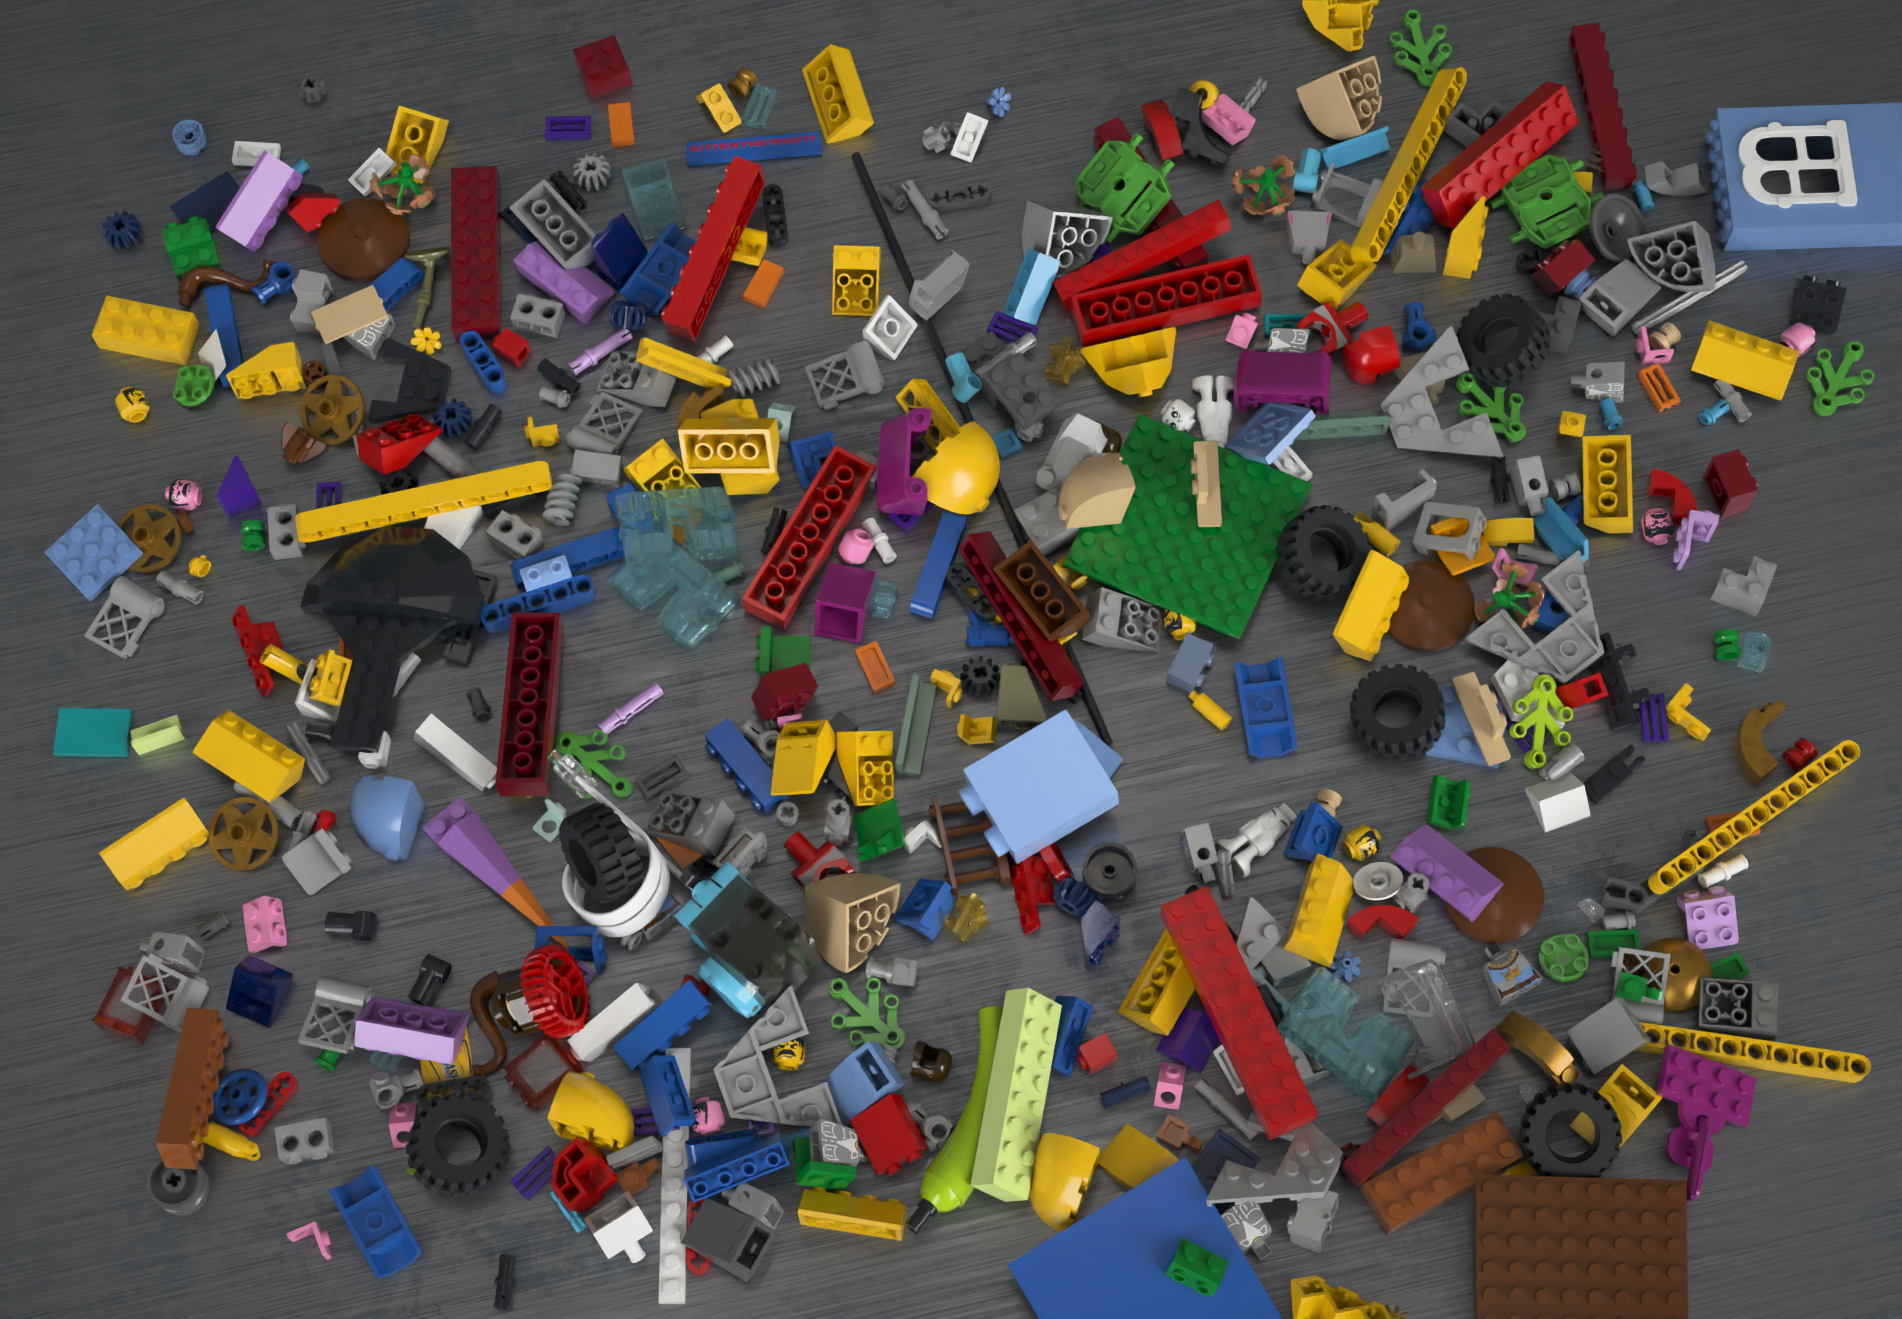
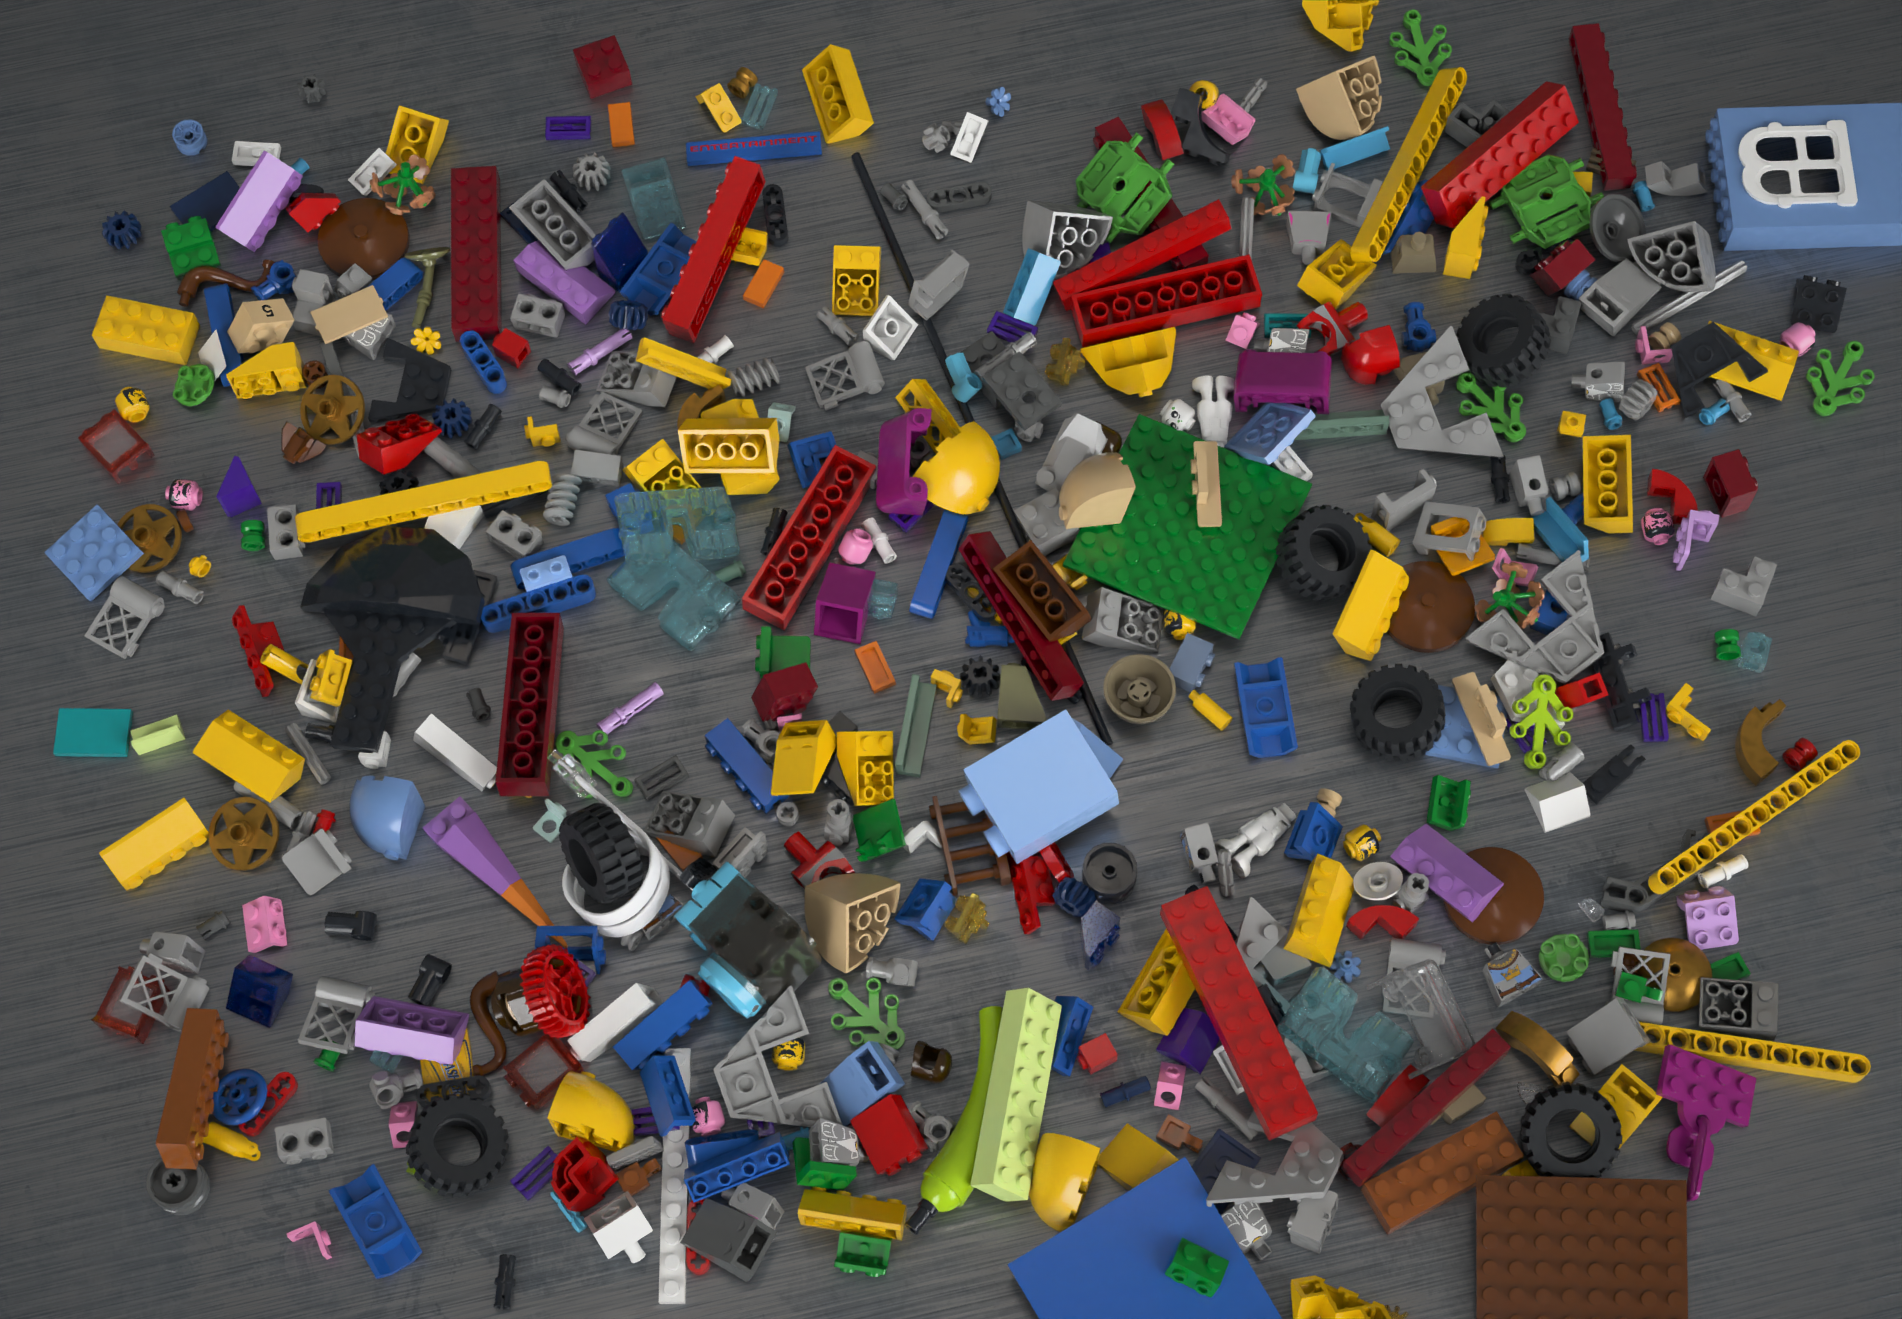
(114, 444): none -> clear red window
(260, 325): none -> tan brick
(352, 281): none -> light grey bracket
(837, 326): none -> light grey pin
(863, 1253): none -> green bracket
(1138, 677): none -> dark tan piece
(1246, 227): none -> light grey axle
(1638, 399): none -> light grey gear
(1704, 355): none -> black wing

